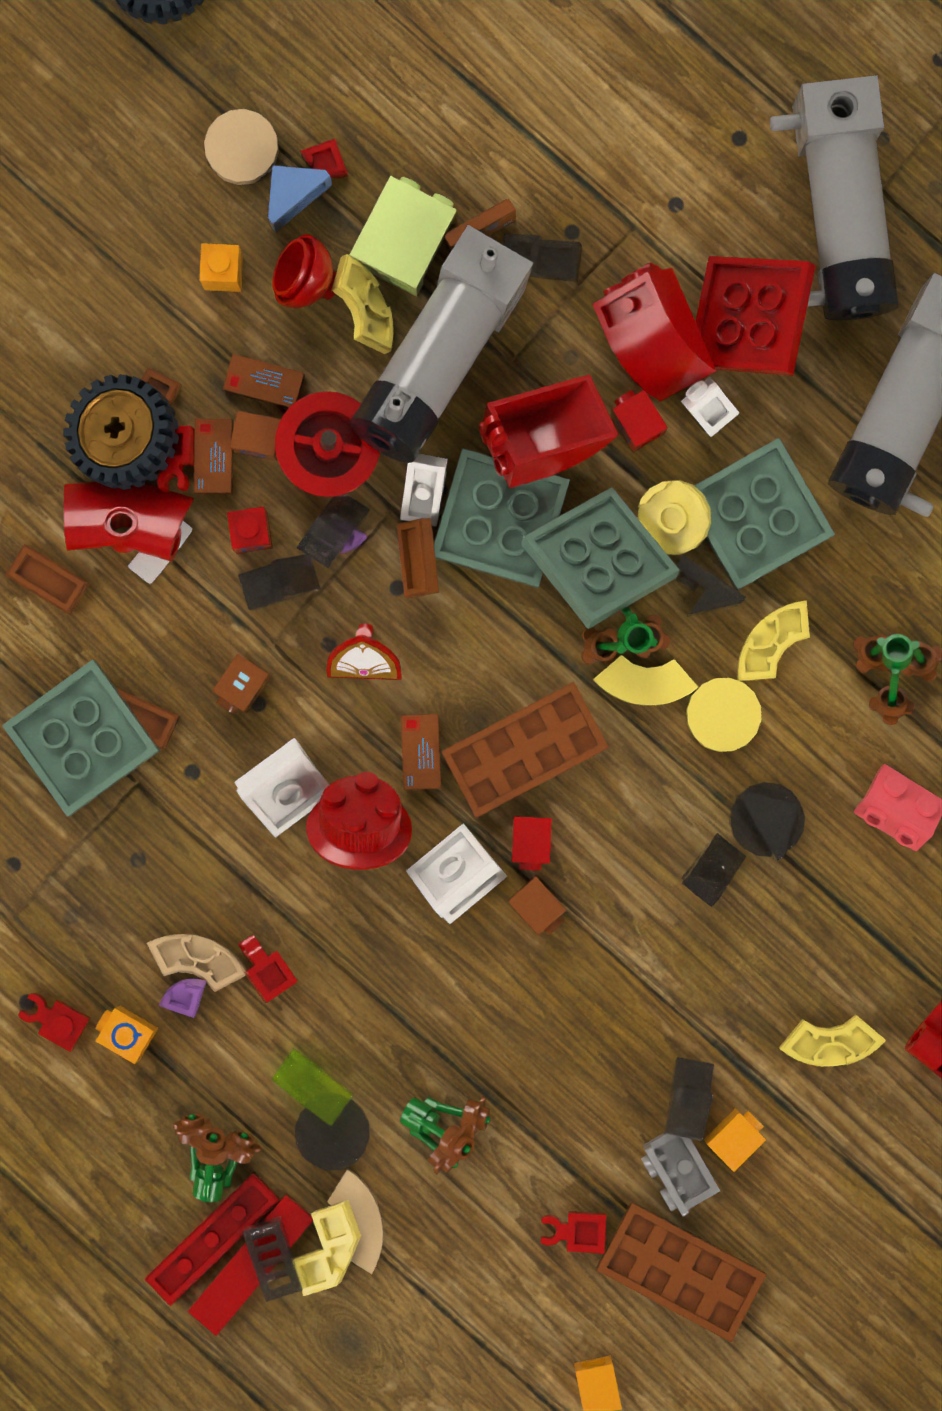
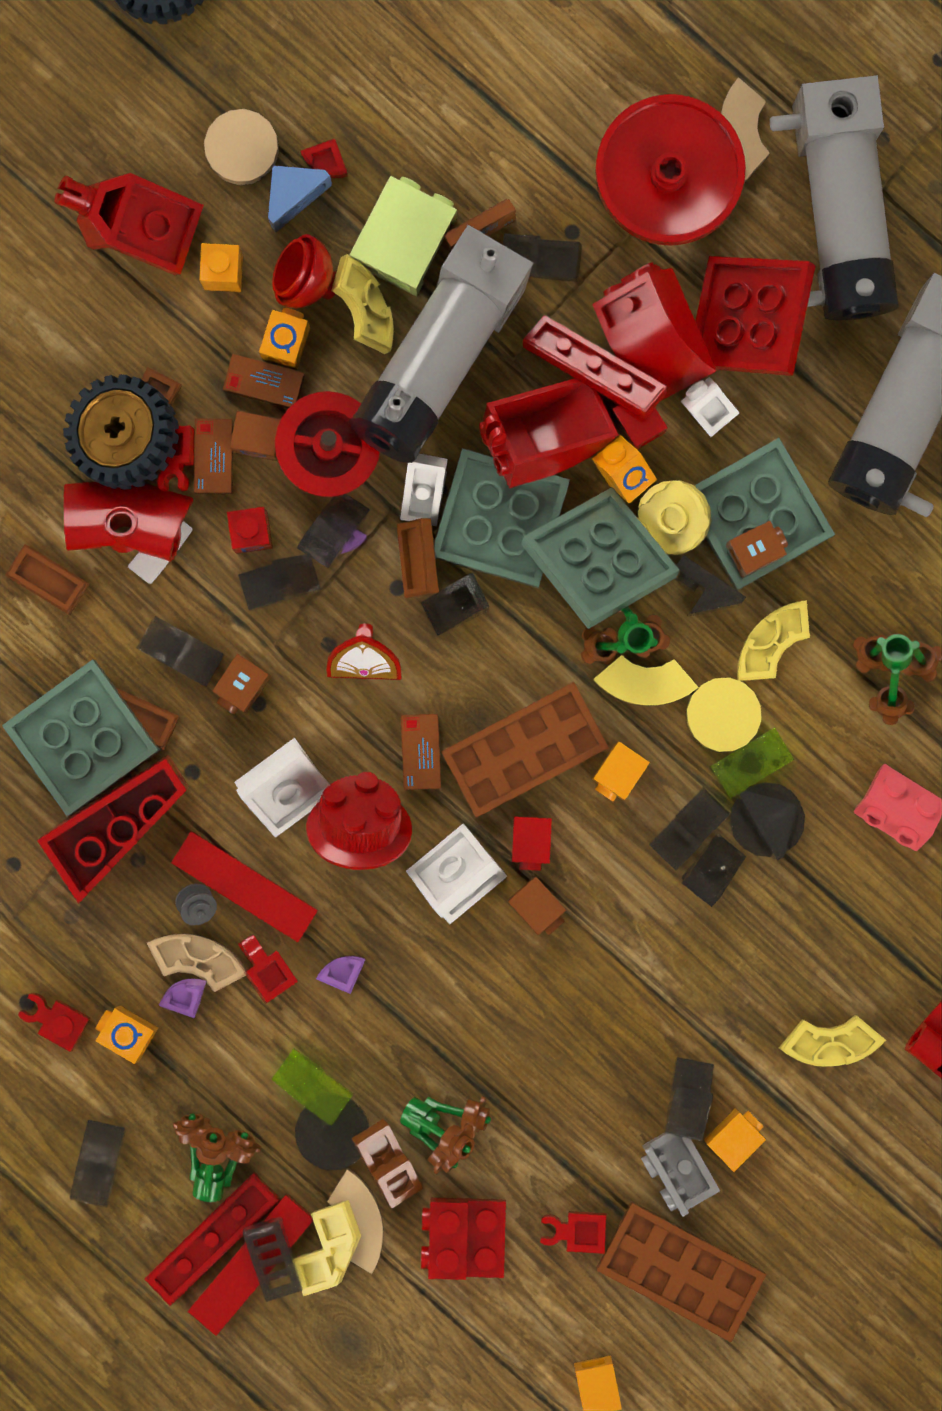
(97, 1163): none -> clear smoke slope
(103, 832): none -> red wedge
(134, 218): none -> red plate
(180, 651): none -> clear smoke slope
(196, 904): none -> dark grey wheel
(244, 886): none -> red tile
(285, 338): none -> light orange brick
(342, 972): none -> medium lavender tile
(387, 1163): none -> dark orange slope
(456, 604): none -> clear smoke slope
(464, 1238): none -> red plate
(594, 367): none -> tile
(619, 772): none -> light orange brick
(624, 469): none -> light orange brick
(670, 169): none -> red dish
(689, 828): none -> clear smoke slope
(742, 111): none -> tan tile
(752, 762): none -> clear neon green tile
(757, 548): none -> dark orange brick

